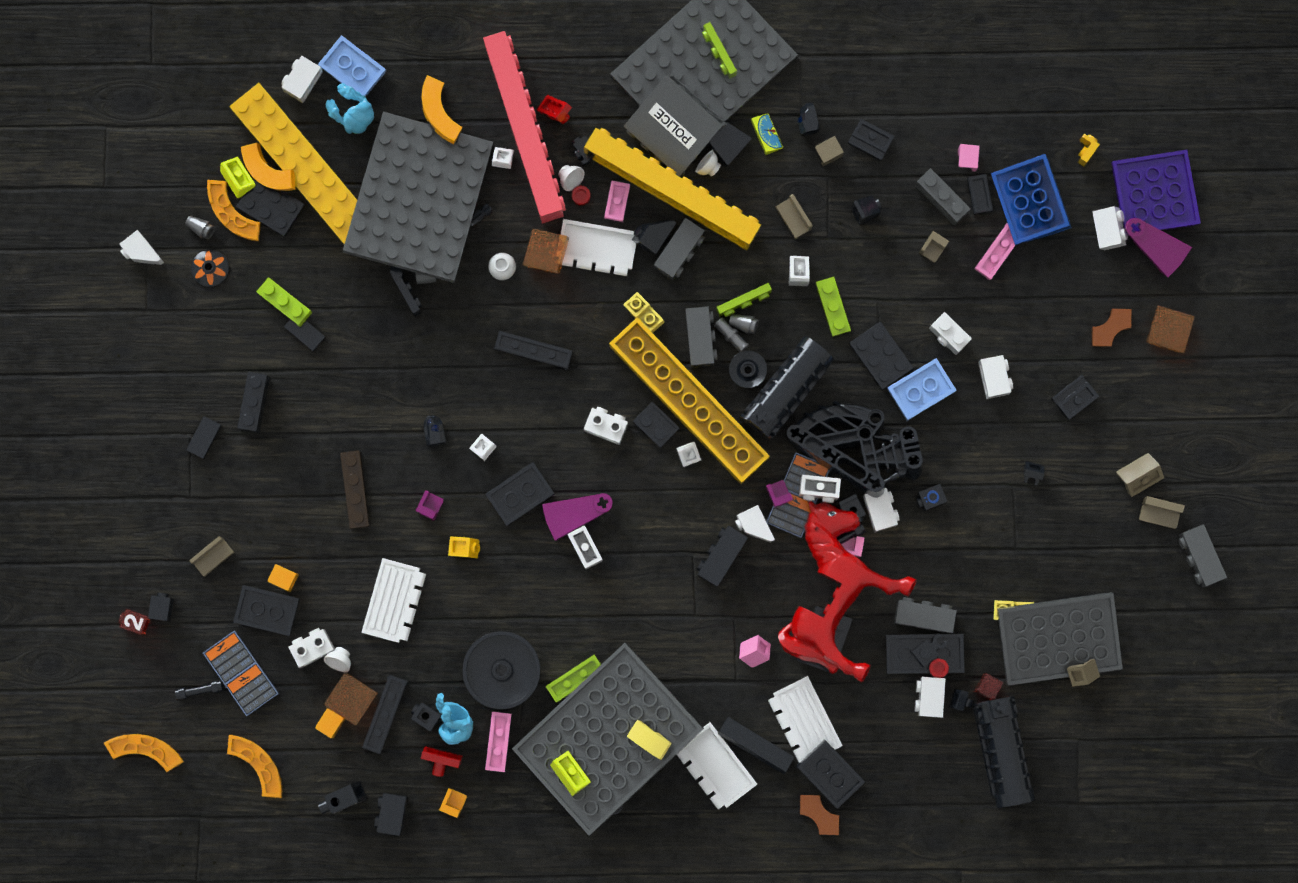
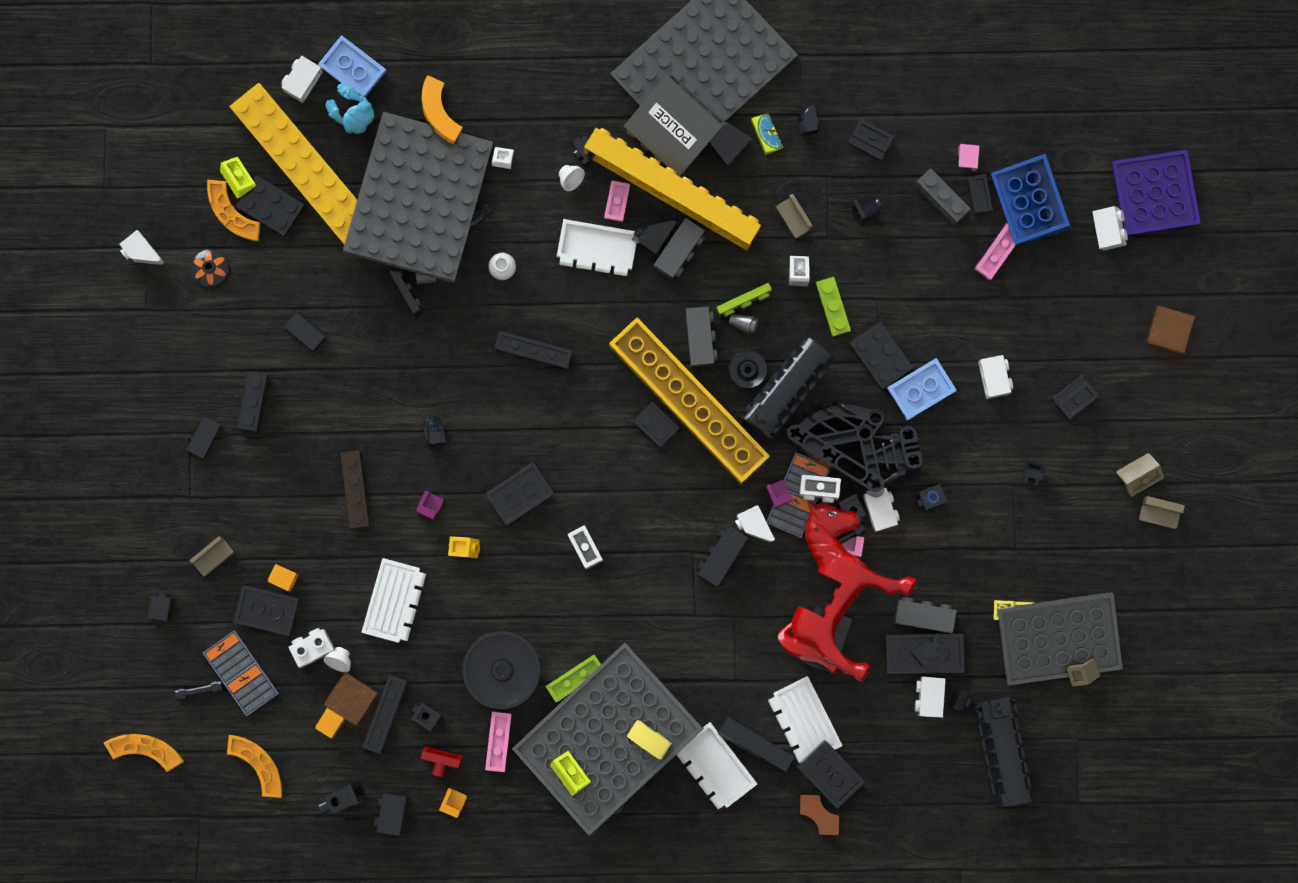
(134, 622): clear red brick -> none
(201, 227): flat silver cone -> none
(263, 172): light orange tile -> none
(284, 302): lime plate -> none
(456, 719): medium azure hair -> none
(483, 447): white tile -> none
(522, 121): coral brick -> none
(546, 251): clear orange tile -> none
(554, 109): red tile -> none
(574, 513): magenta piece -> none
(581, 195): red tile -> none
(605, 425): white brick -> none
(642, 310): light yellow slope -> none
(688, 454): white tile -> none
(708, 164): white piece -> none
(718, 50): lime plate -> none
(731, 335): flat silver pin -> none
(755, 651): bright pink panel -> none
(829, 151): dark tan panel -> none
(934, 247): dark tan panel -> none
(938, 668): red tile -> none
(950, 333): white brick -> none
(988, 686): clear red brick -> none
(1086, 153): yellow bracket -> none
(1104, 334): dark orange tile -> none
(1162, 249): magenta piece -> none
(1202, 556): dark grey brick -> none

